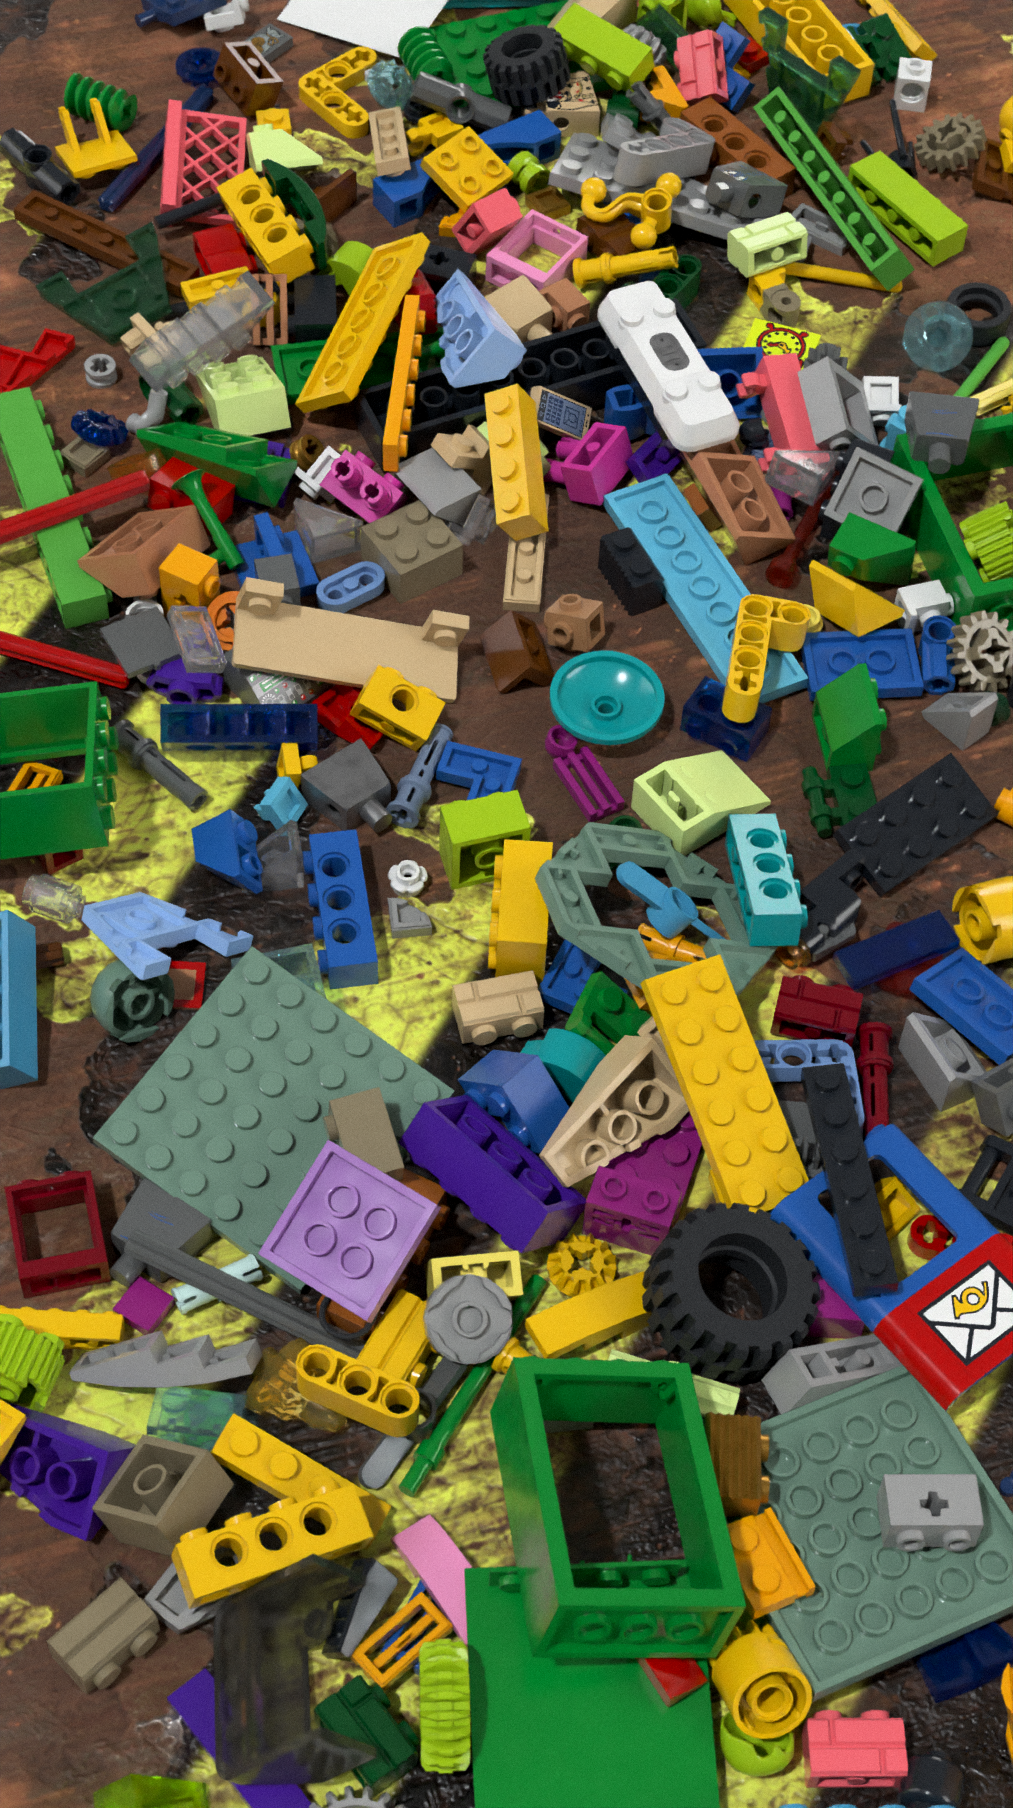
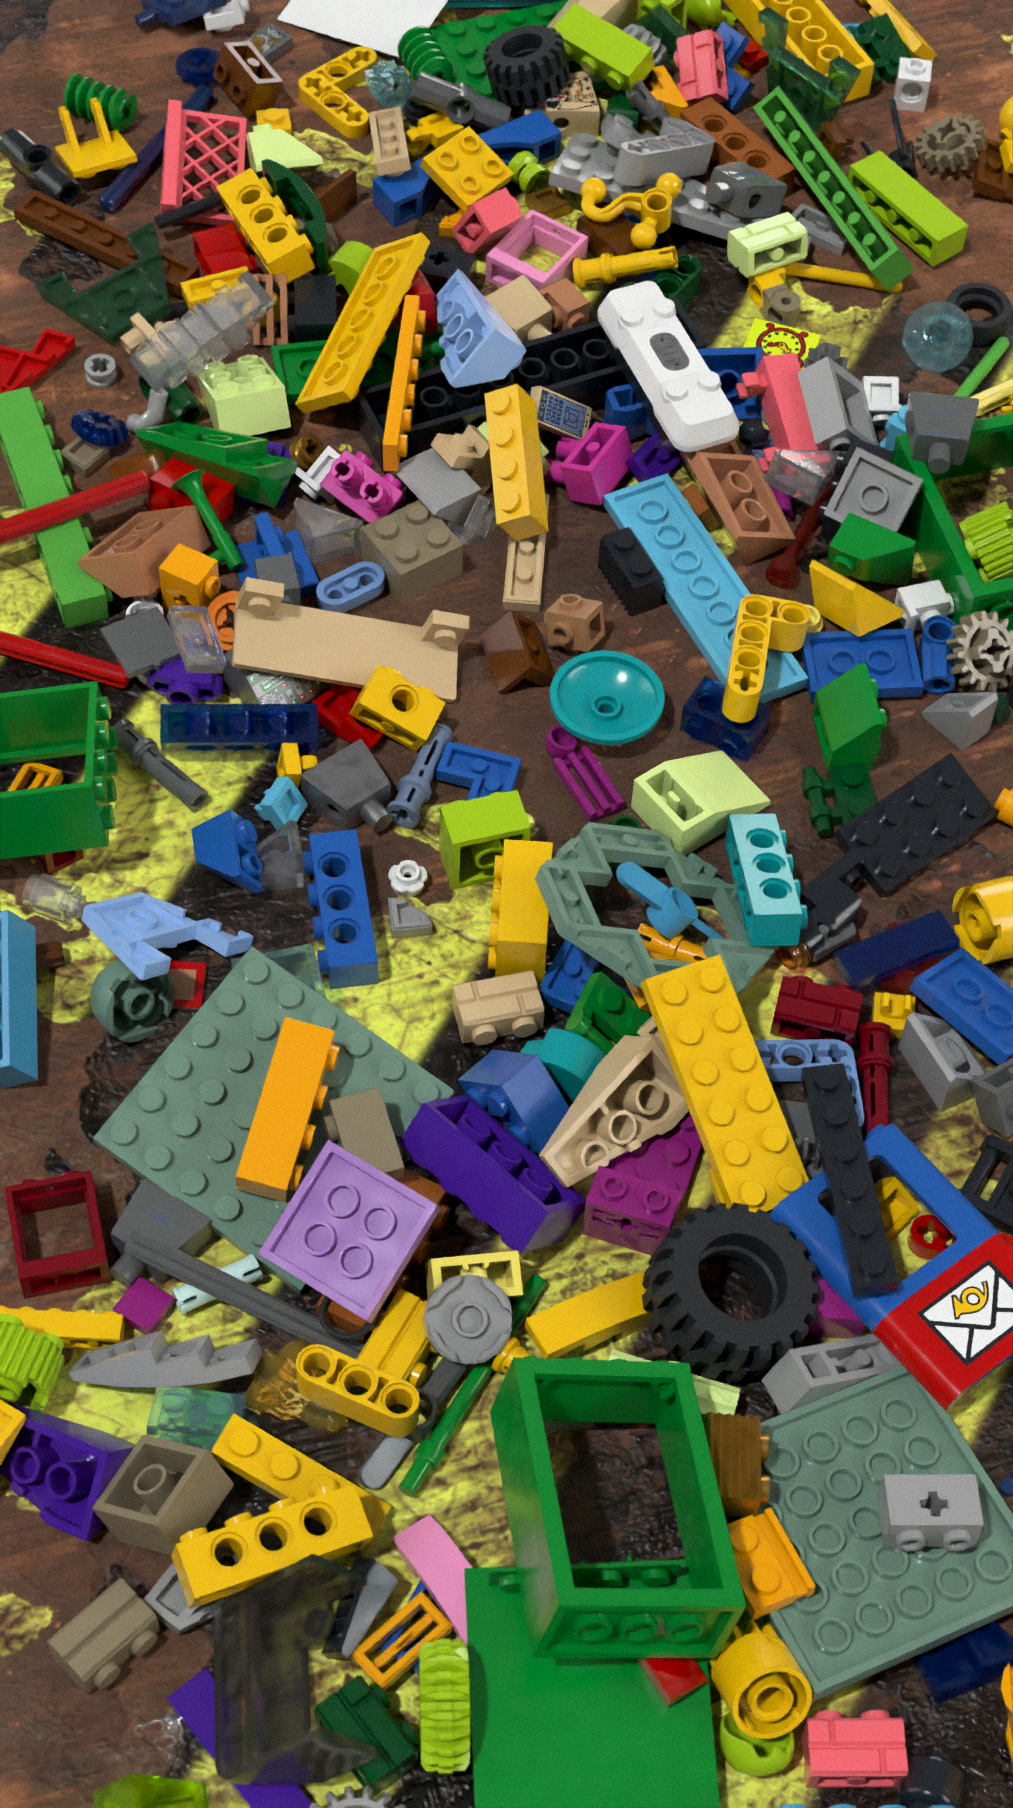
(285, 1110): none -> light orange brick
(579, 1281): yellow gear -> none
(892, 1010): none -> yellow tile

